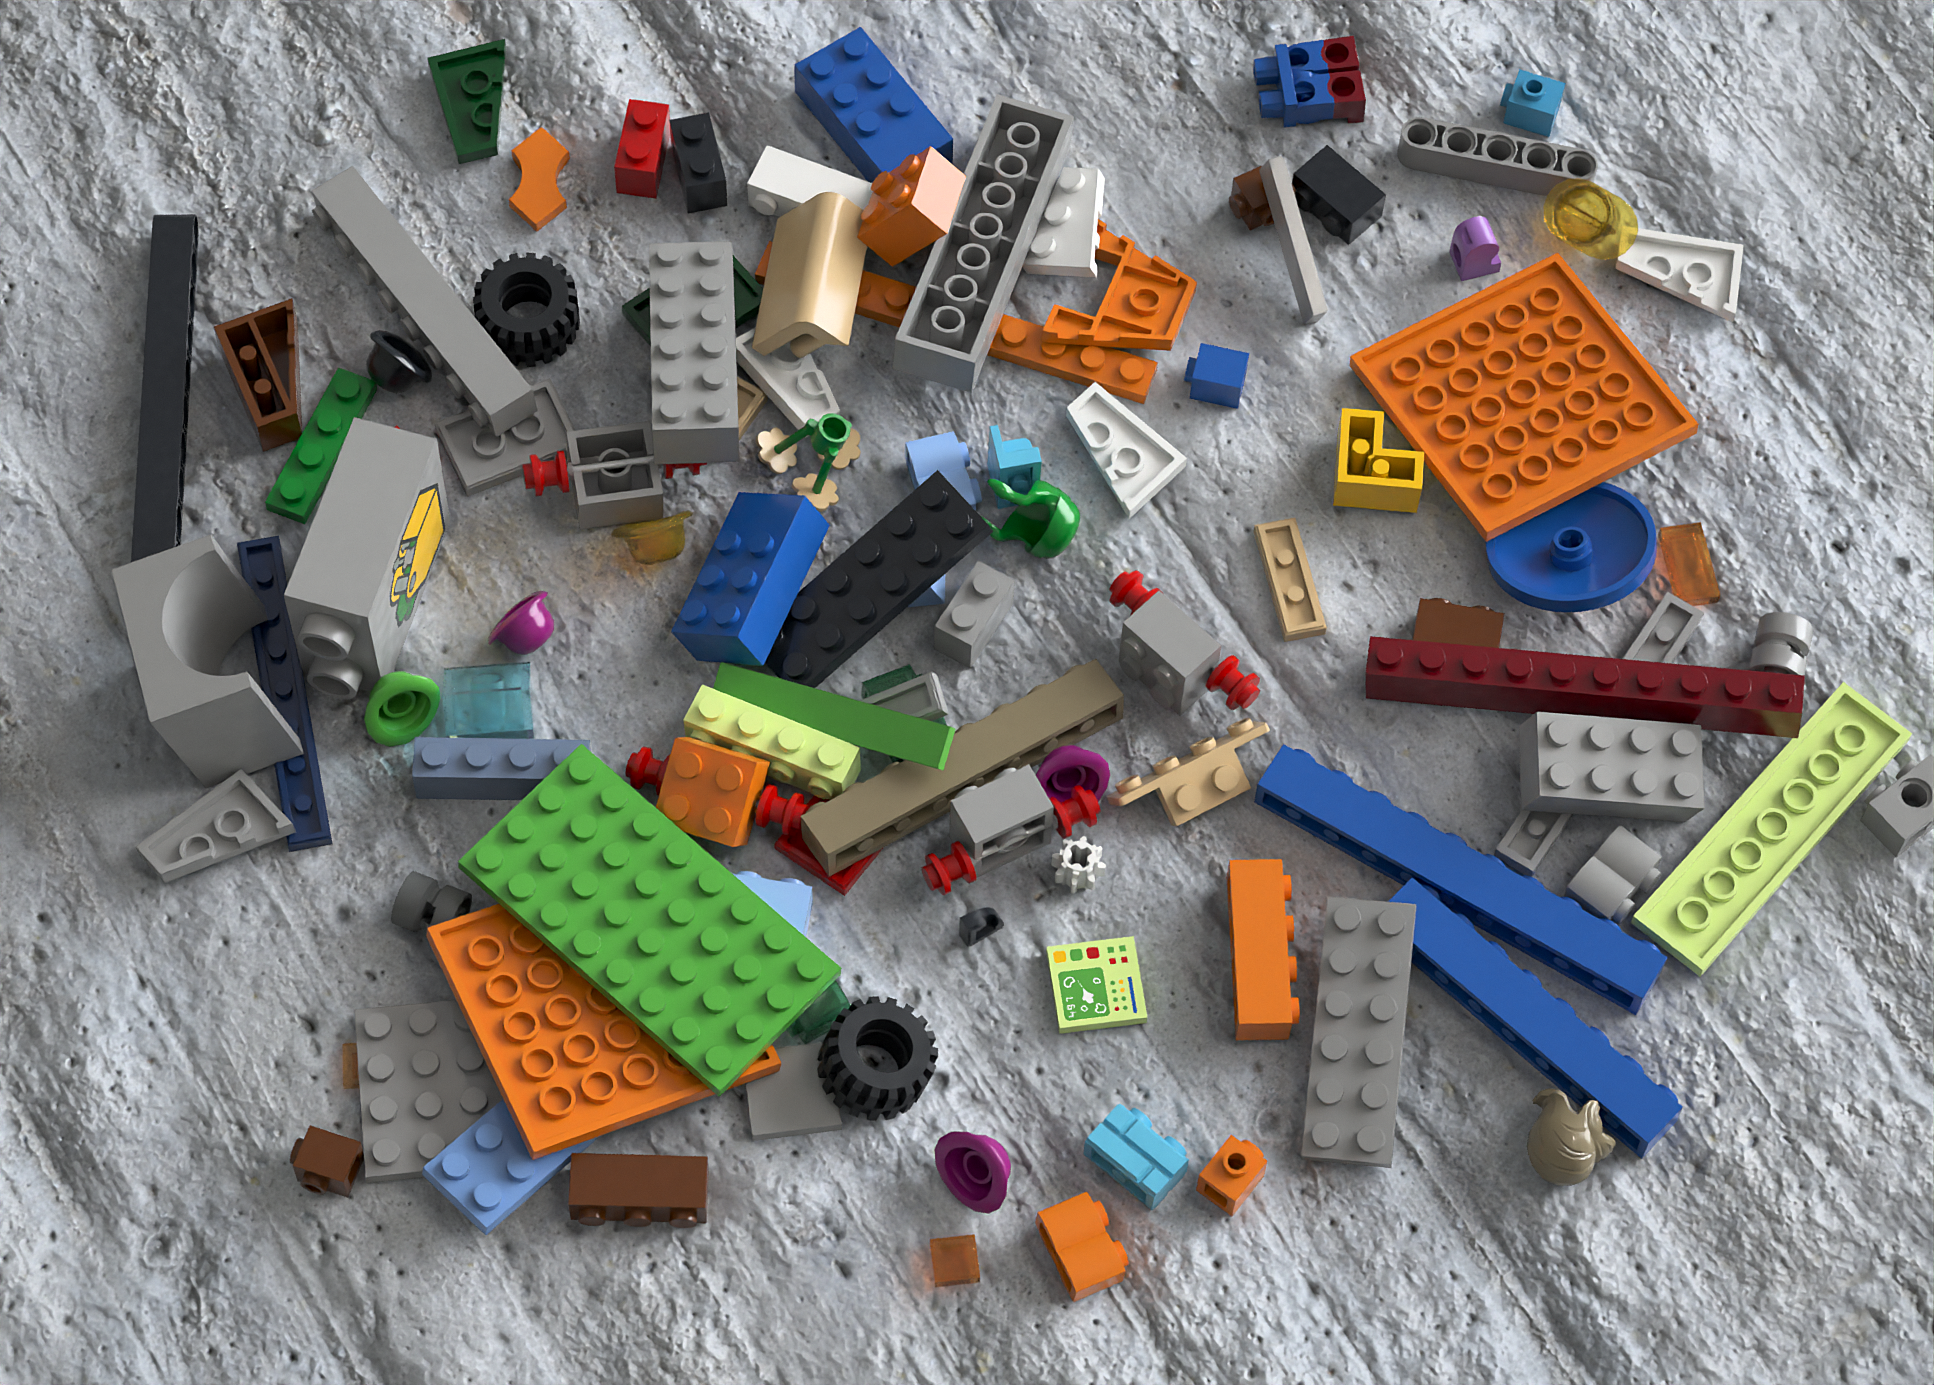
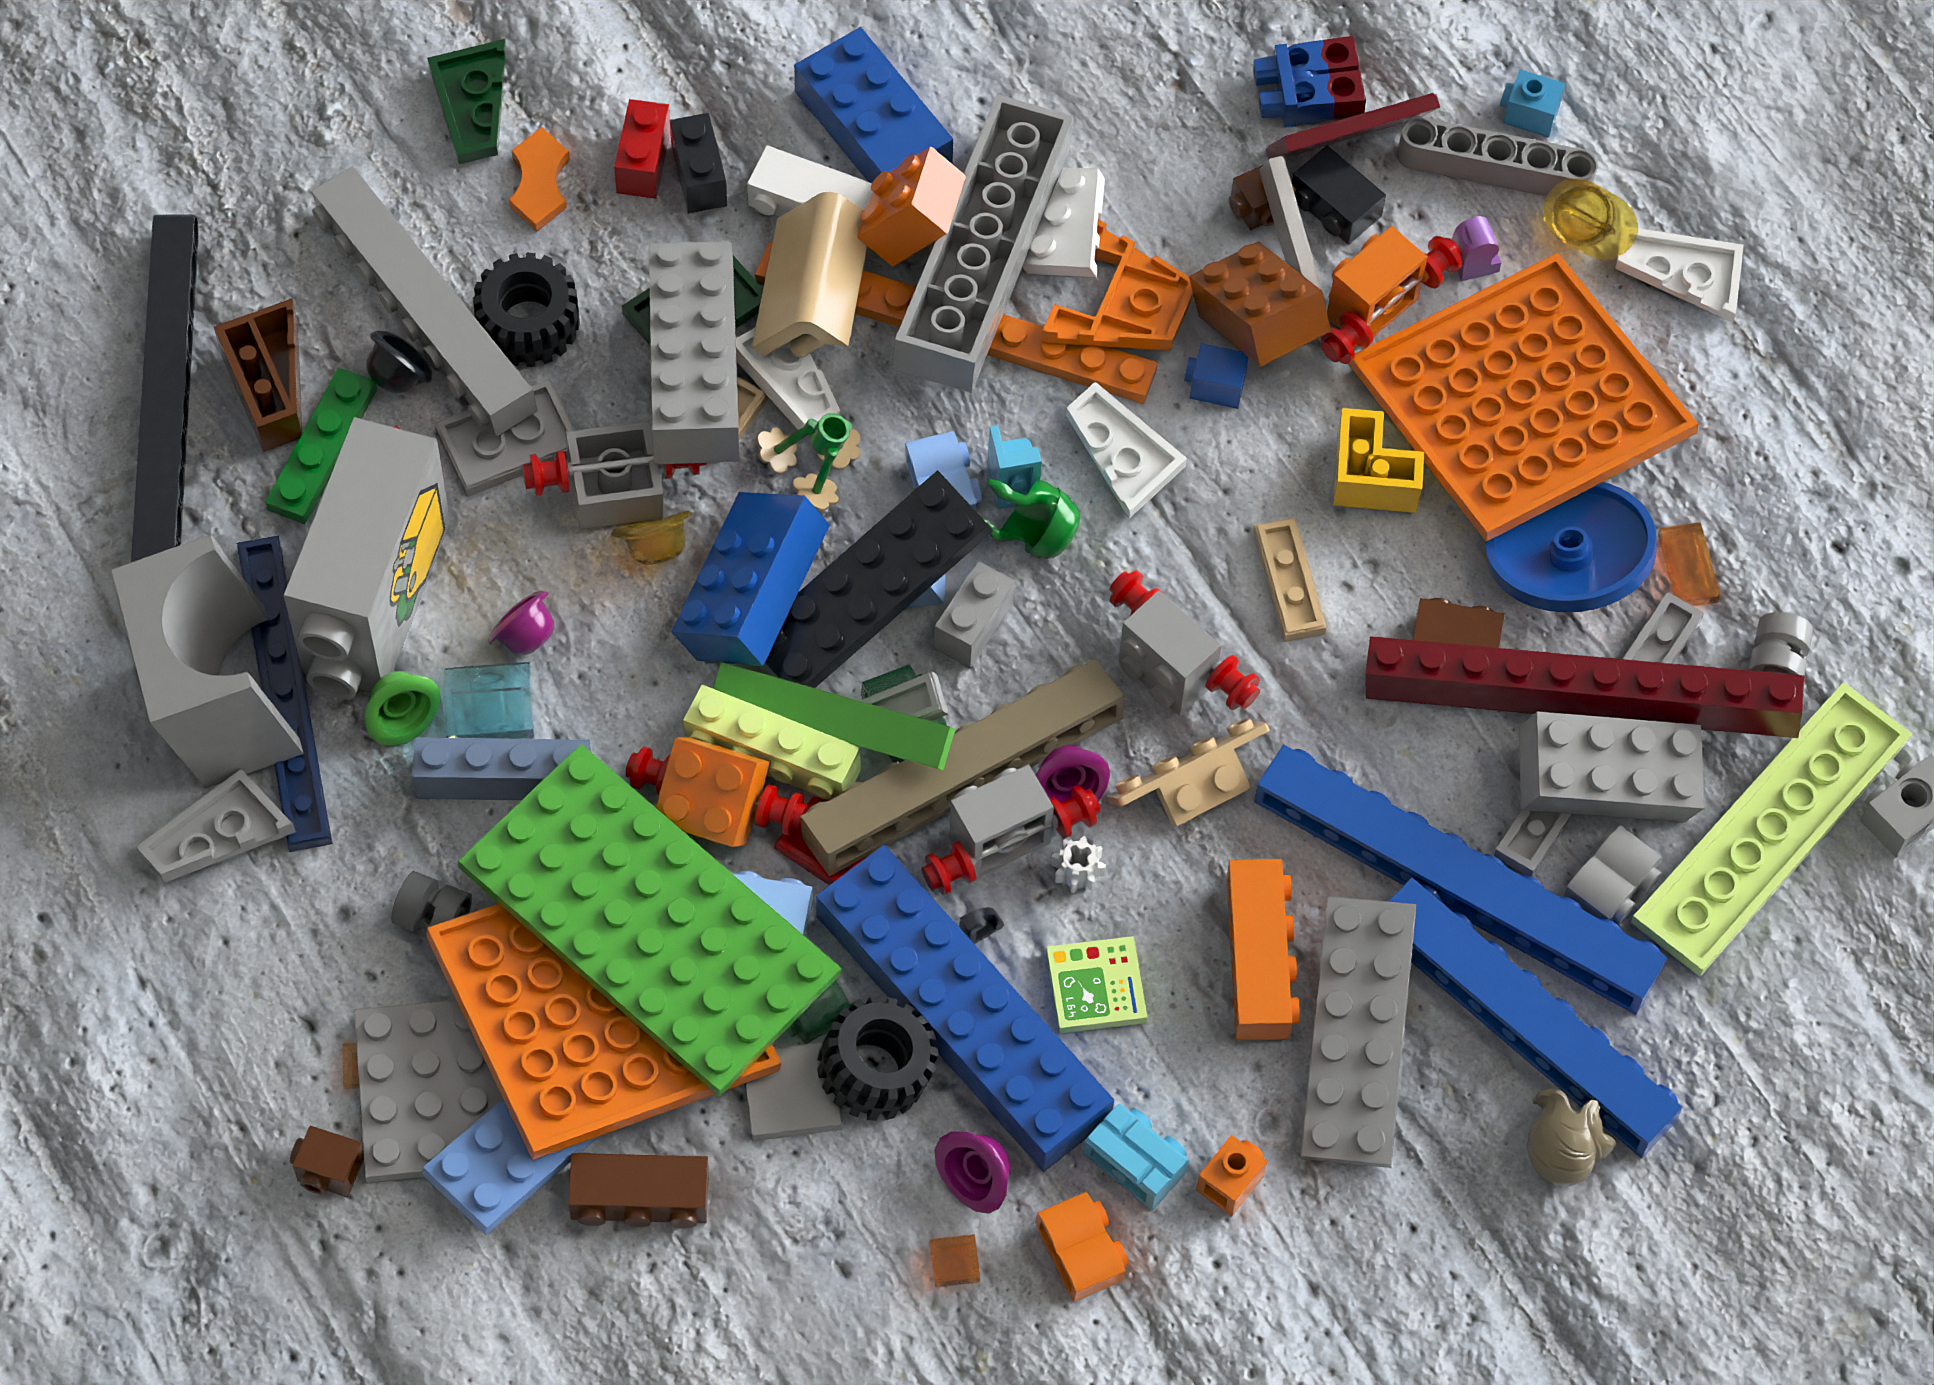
(976, 1014): none -> blue brick
(1259, 303): none -> dark orange brick
(1353, 126): none -> dark red tile
(1380, 286): none -> orange brick

